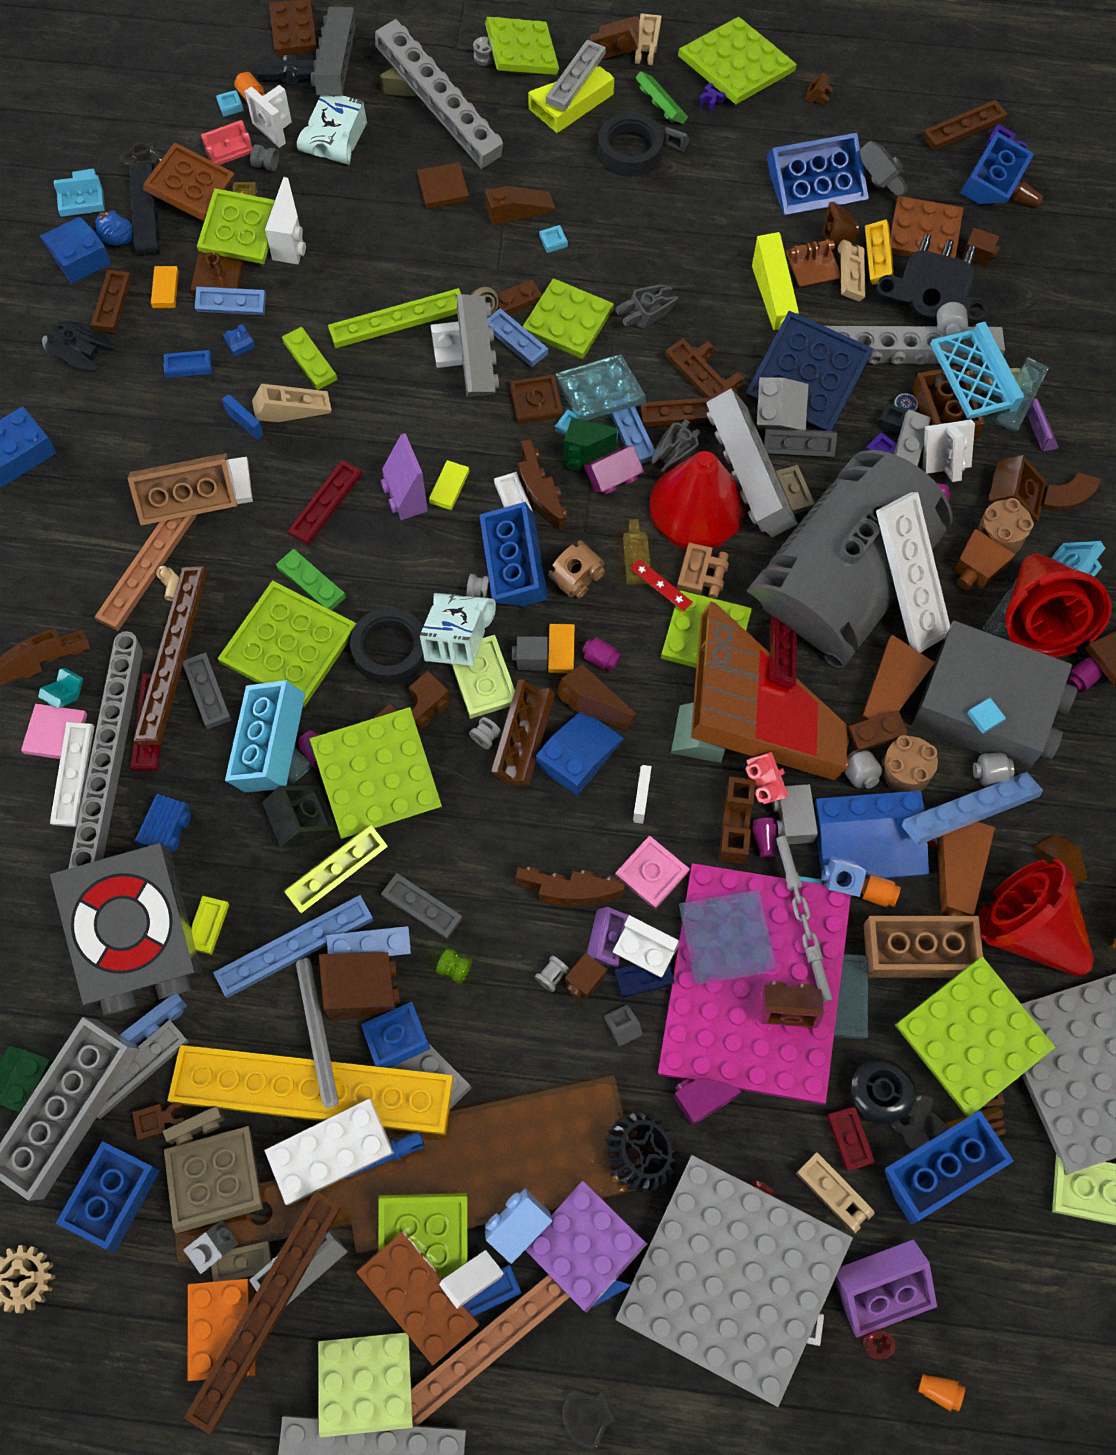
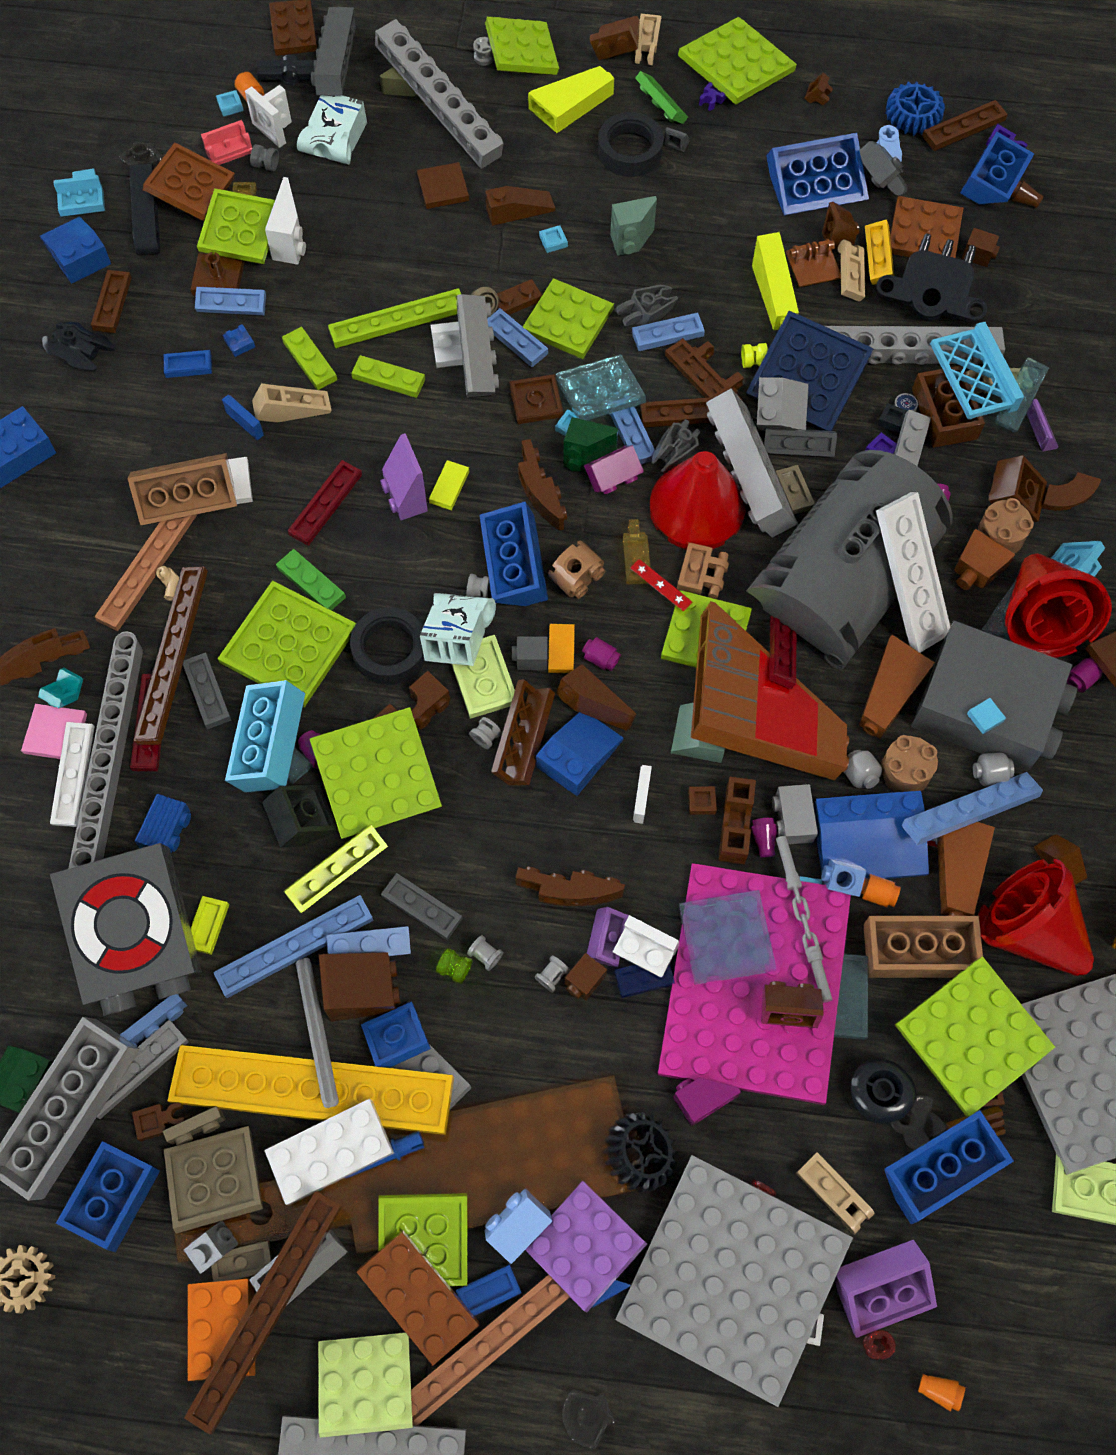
(113, 229): blue hair -> none
(164, 287): light orange tile -> none
(388, 376): none -> lime plate
(471, 1279): white tile -> none
(485, 953): none -> light grey bush
(510, 490): white tile -> none
(575, 75): light grey plate -> none
(623, 1025): dark grey slope -> none
(632, 224): none -> sand green slope
(652, 872): bright pink tile -> none
(668, 331): none -> medium blue plate
(702, 800): none -> reddish brown plate
(753, 354): none -> neon yellow wheel
(768, 778): coral hips -> none
(850, 1139): dark red plate -> none
(877, 731): reddish brown plate -> none
(890, 141): none -> light blue piece
(914, 108): none -> blue gear
(948, 448): white bracket -> none
(952, 318): light grey head -> none

